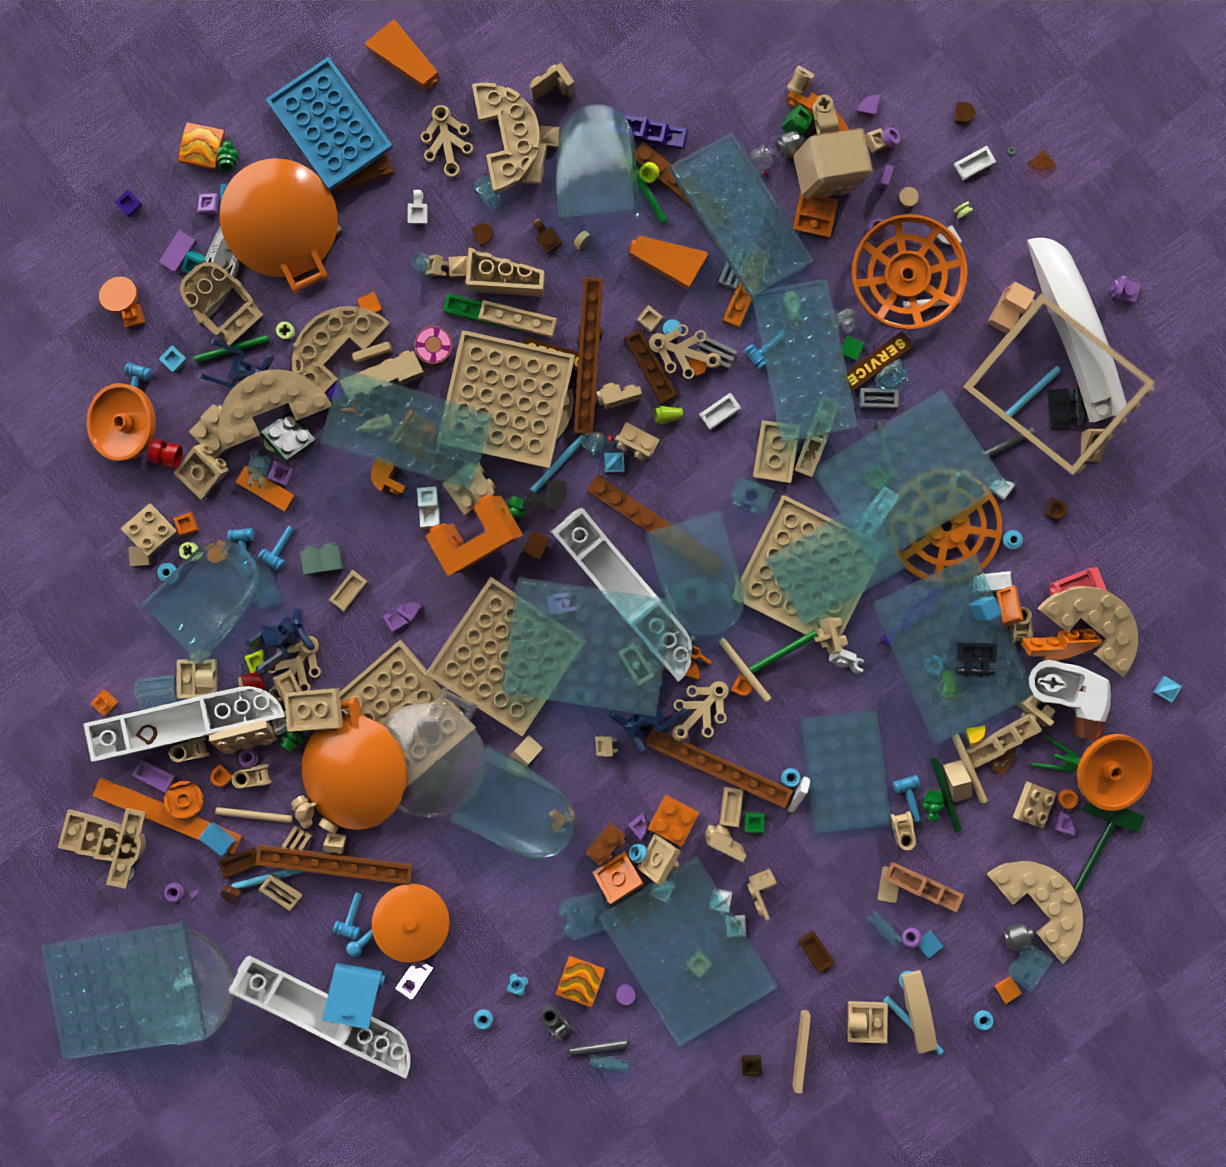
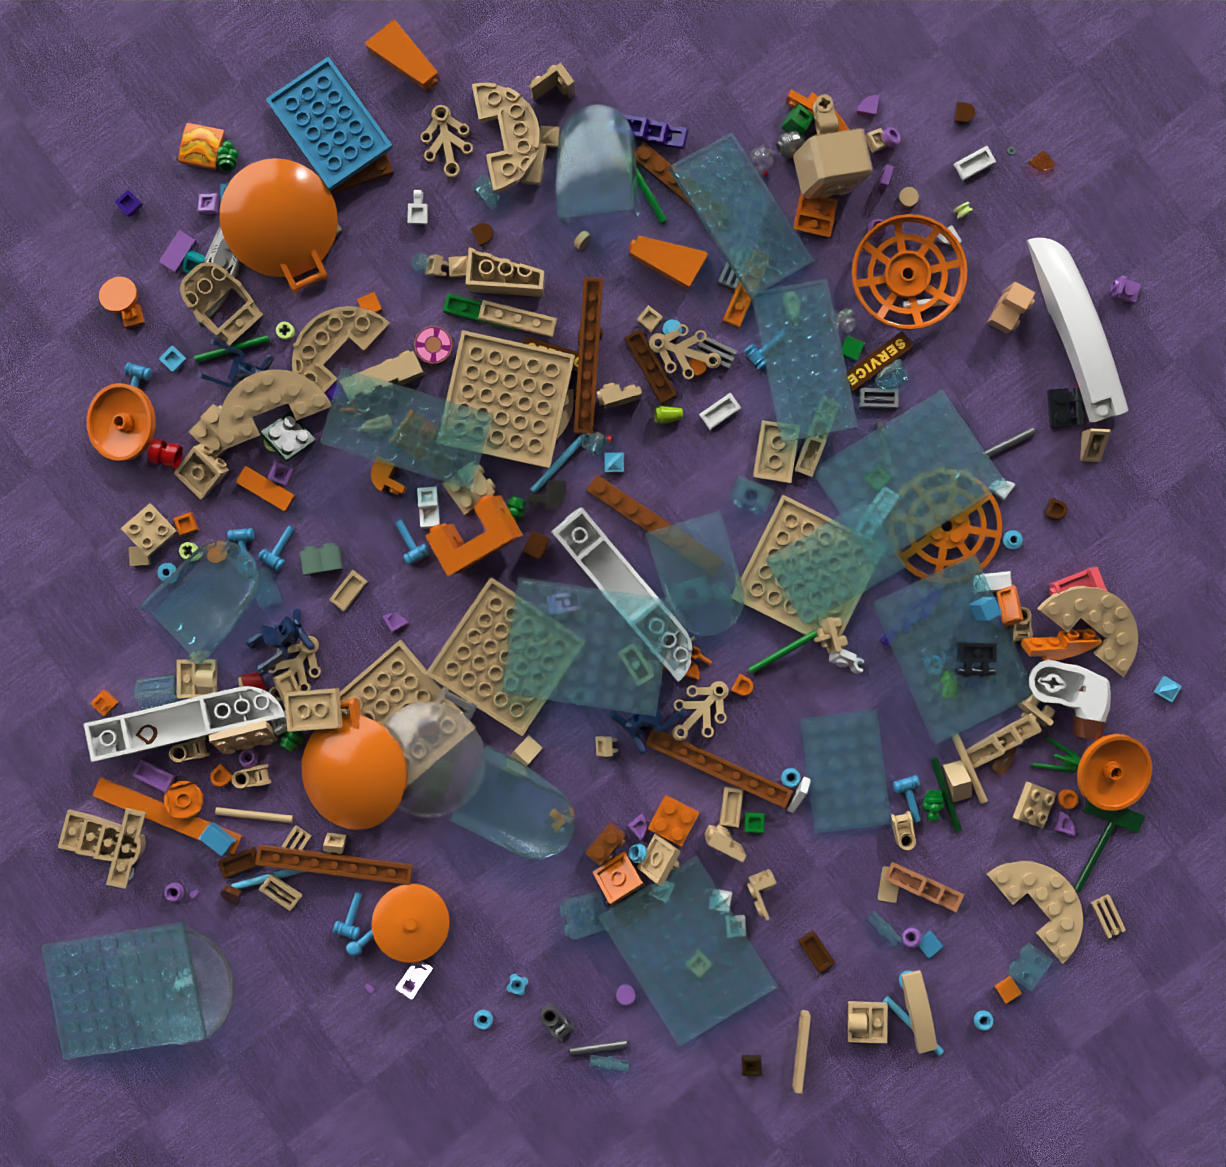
(254, 660): neon yellow tile -> none
(258, 468): clear light blue plate -> none
(303, 811): tan animal -> none
(305, 1007): white slope -> none
(326, 824): tan tile -> none
(352, 995): dark azure door -> none
(372, 352): tan tile -> none
(409, 610): medium lavender tile -> none
(416, 553): none -> dark azure piece
(548, 238): reddish brown plate -> none
(580, 981): slope -> none
(636, 441): tan bracket -> none
(649, 172): neon yellow tile -> none
(744, 669): tan bar -> none
(800, 80): tan piece -> none
(975, 735): yellow tile -> none
(1018, 936): flat silver head -> none
(1032, 392): medium azure bar -> none
(1106, 435): tan door -> none
(1115, 931): none -> tan tile

